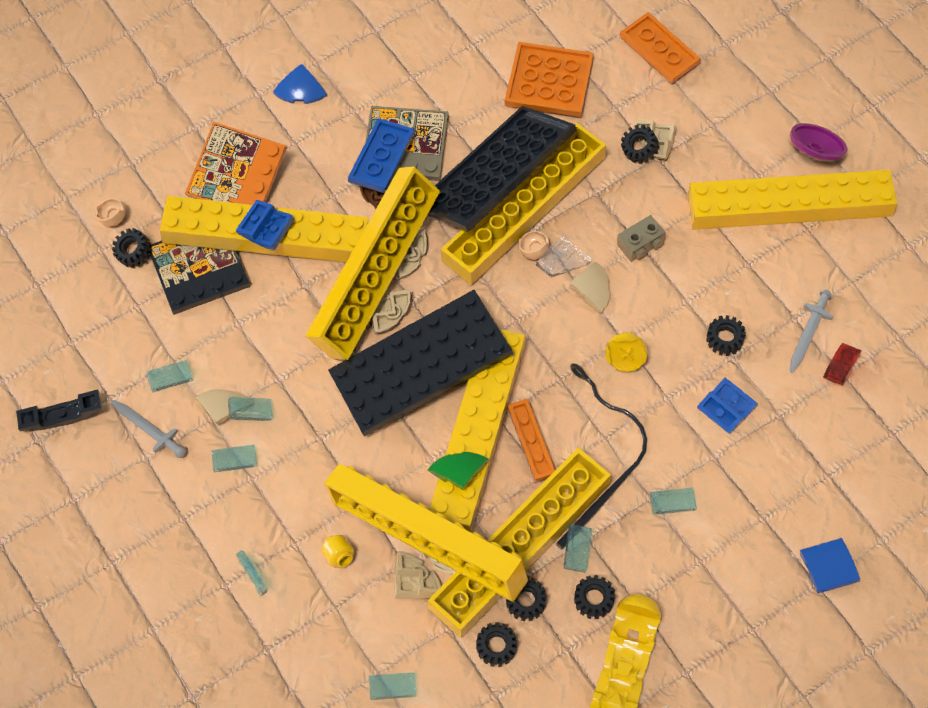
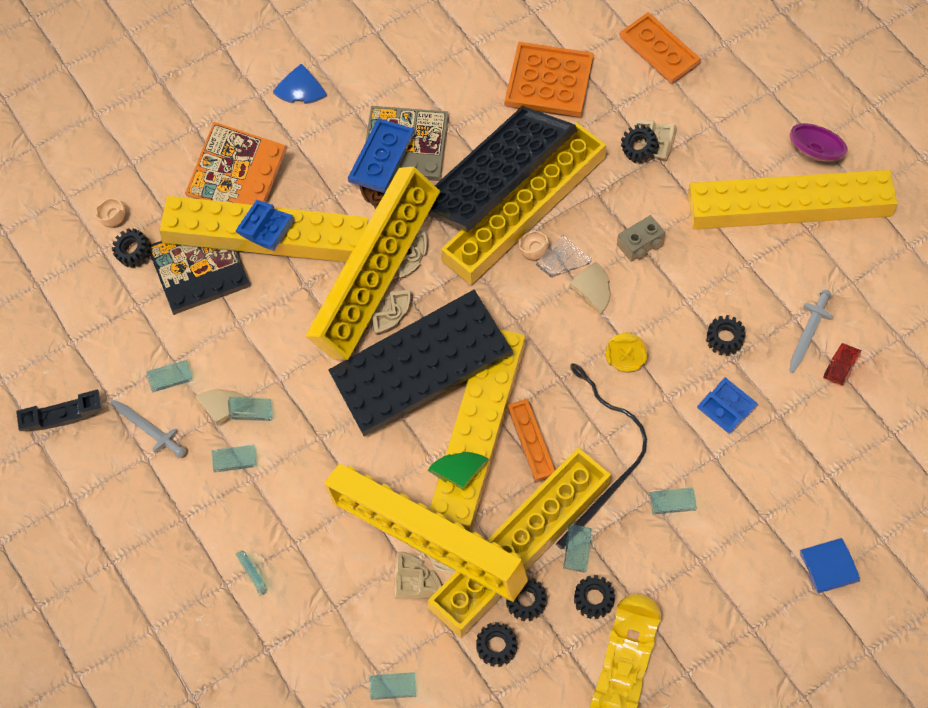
(337, 551): yellow head -> none

